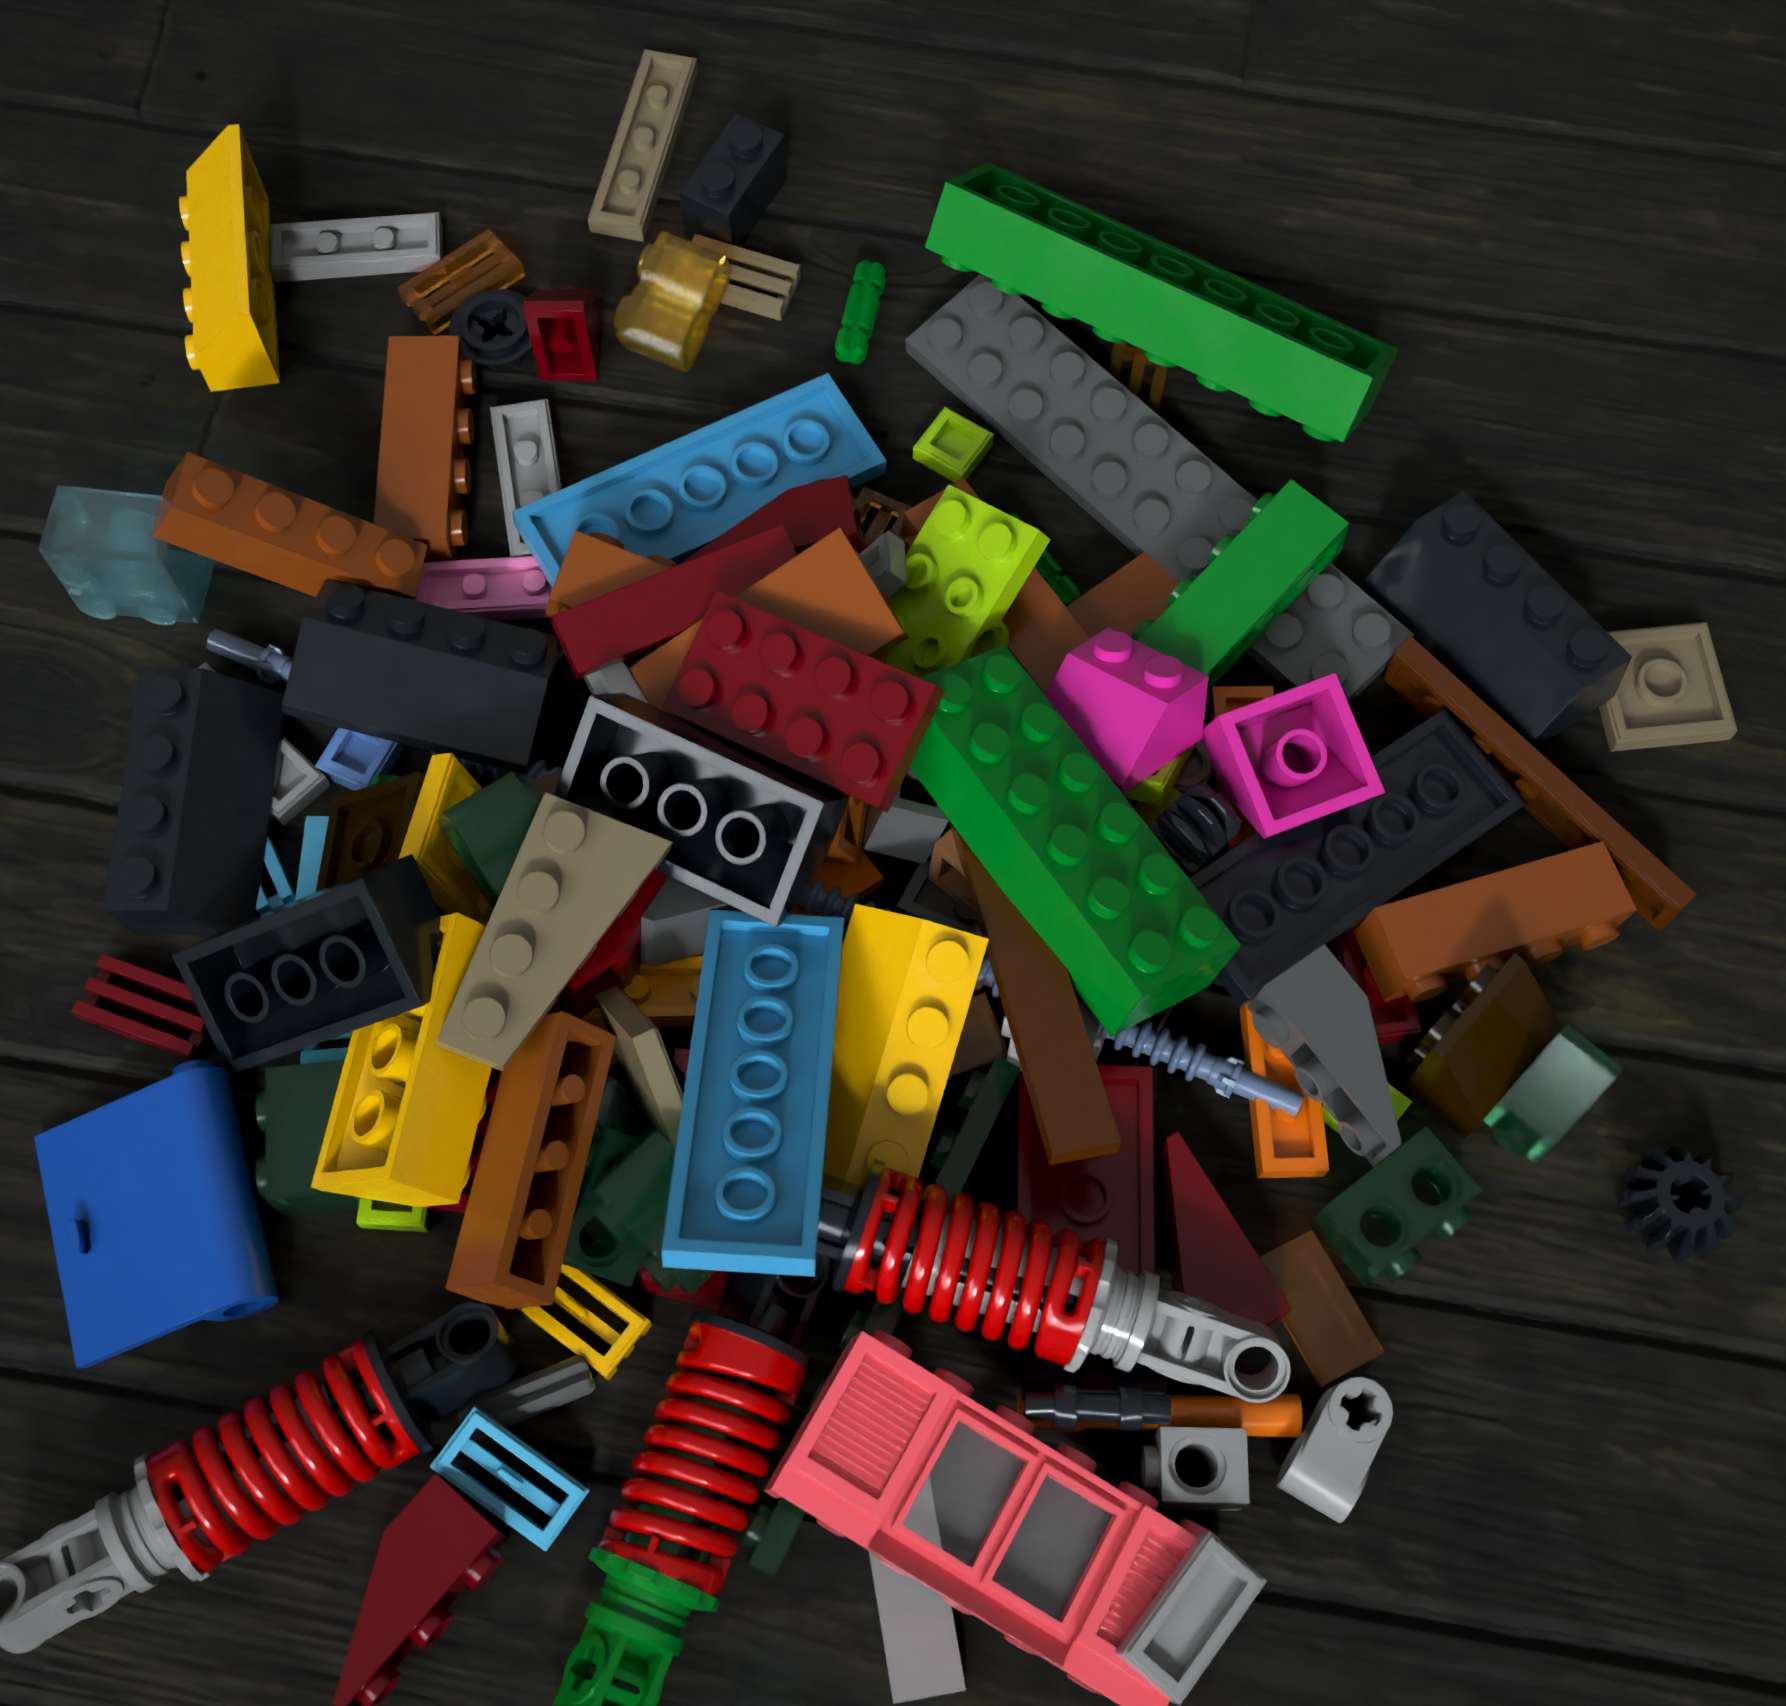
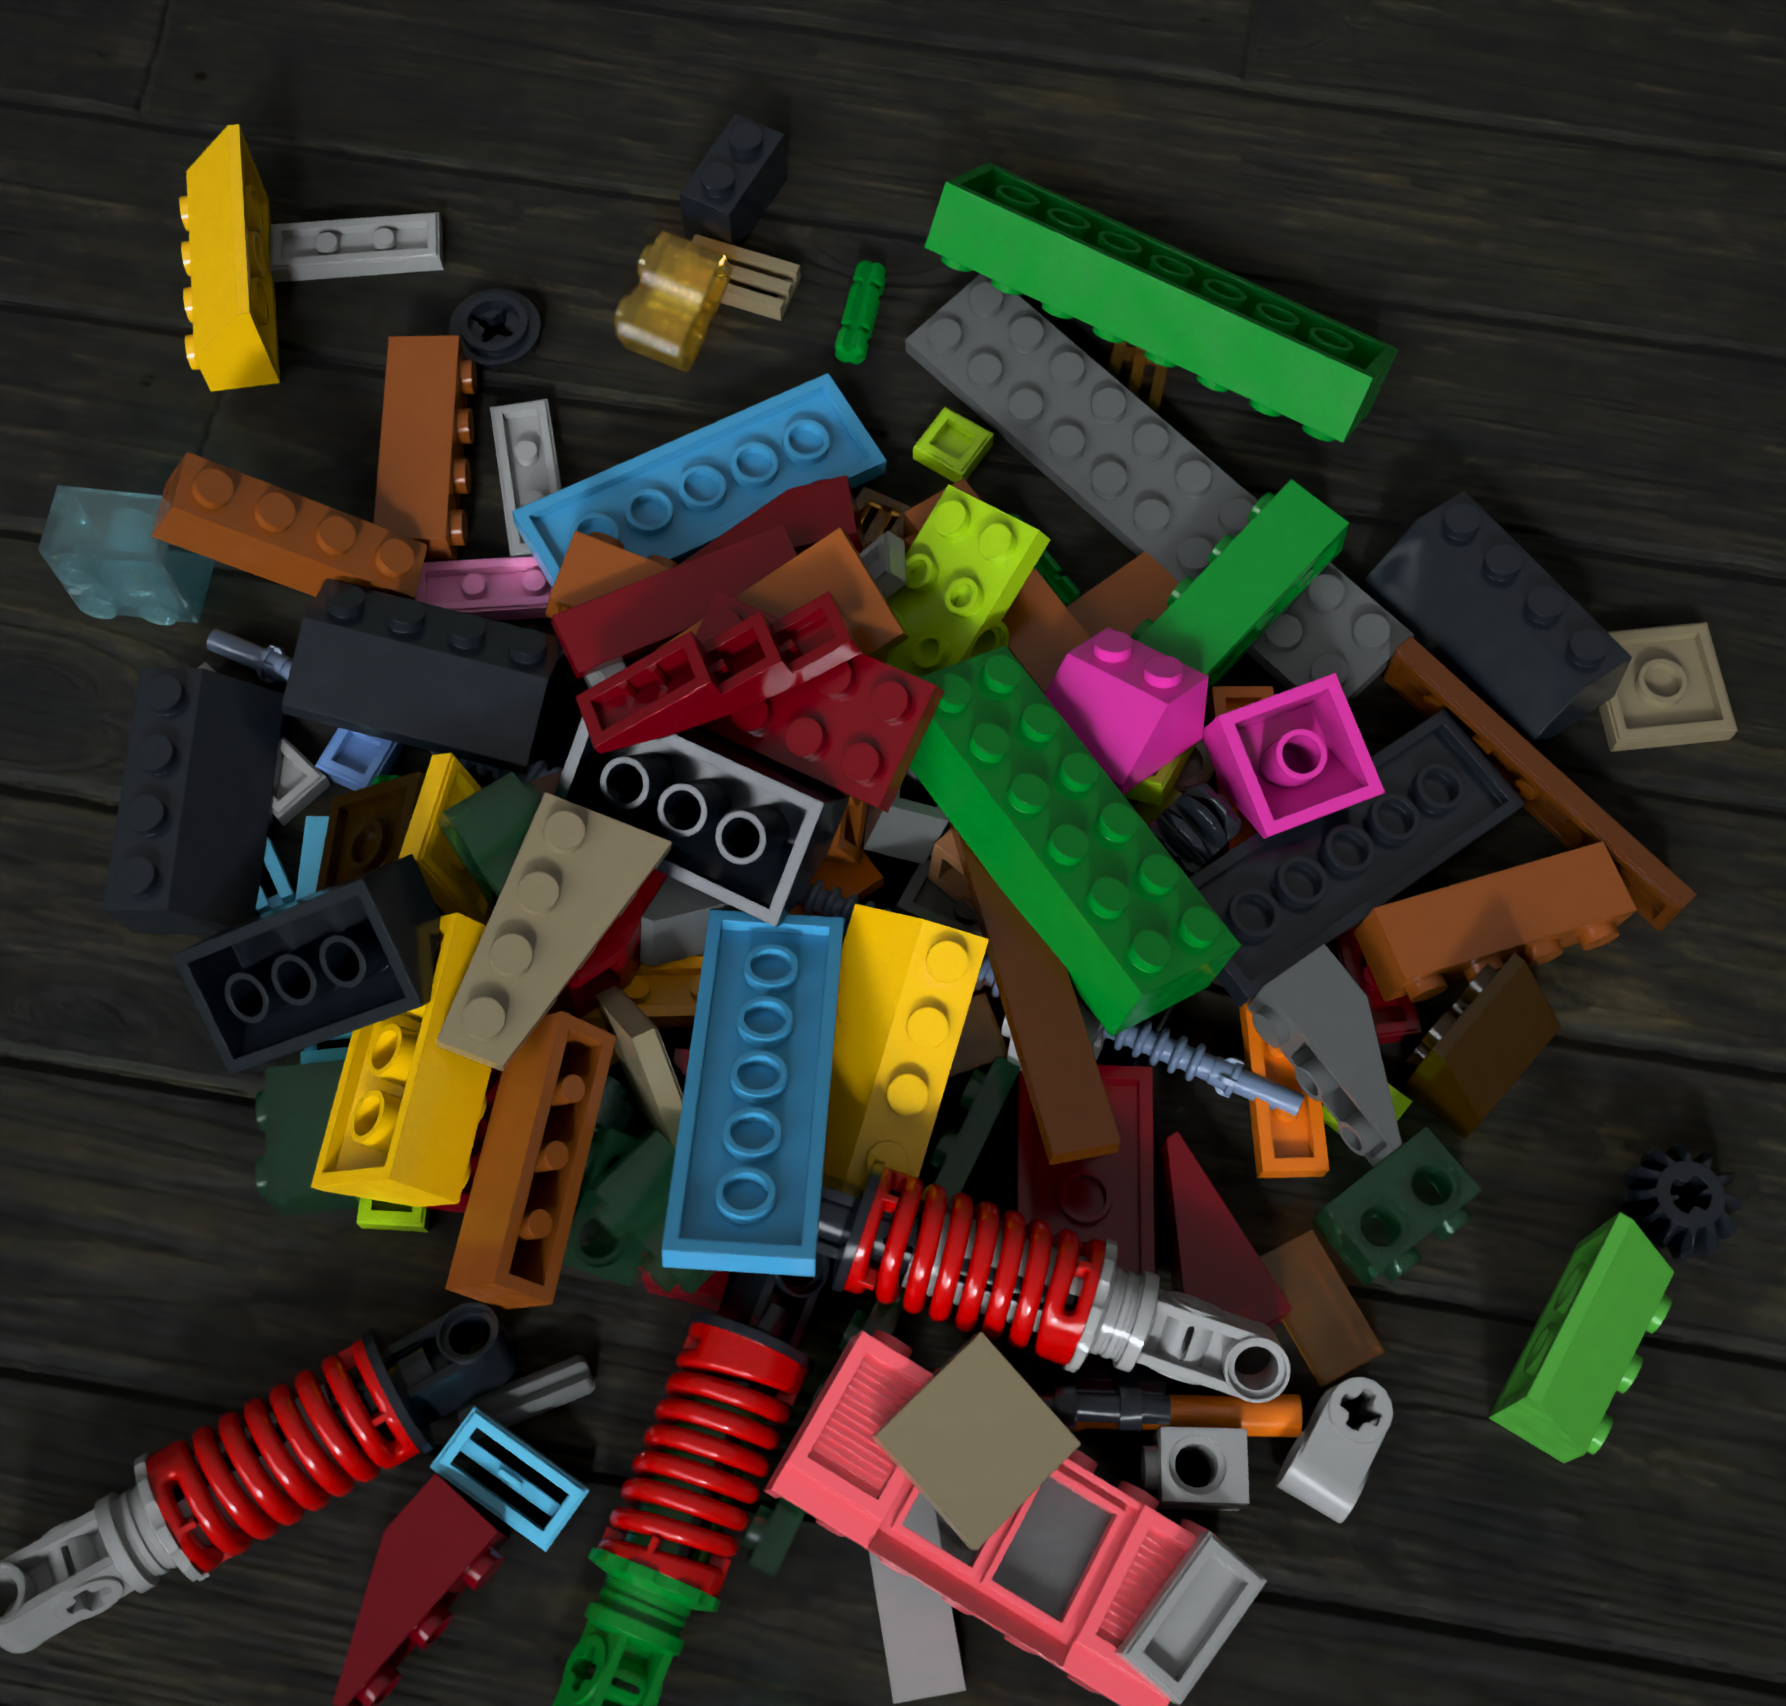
(102, 988): dark red tile -> none
(155, 1214): blue door -> none
(495, 272): clear orange tile -> none
(564, 333): dark red slope -> none
(620, 1345): yellow tile -> none
(643, 145): dark tan tile -> none
(703, 682): none -> dark red slope
(976, 1440): none -> dark tan tile
(1551, 1095): clear green slope -> none
(1587, 1342): none -> bright green slope

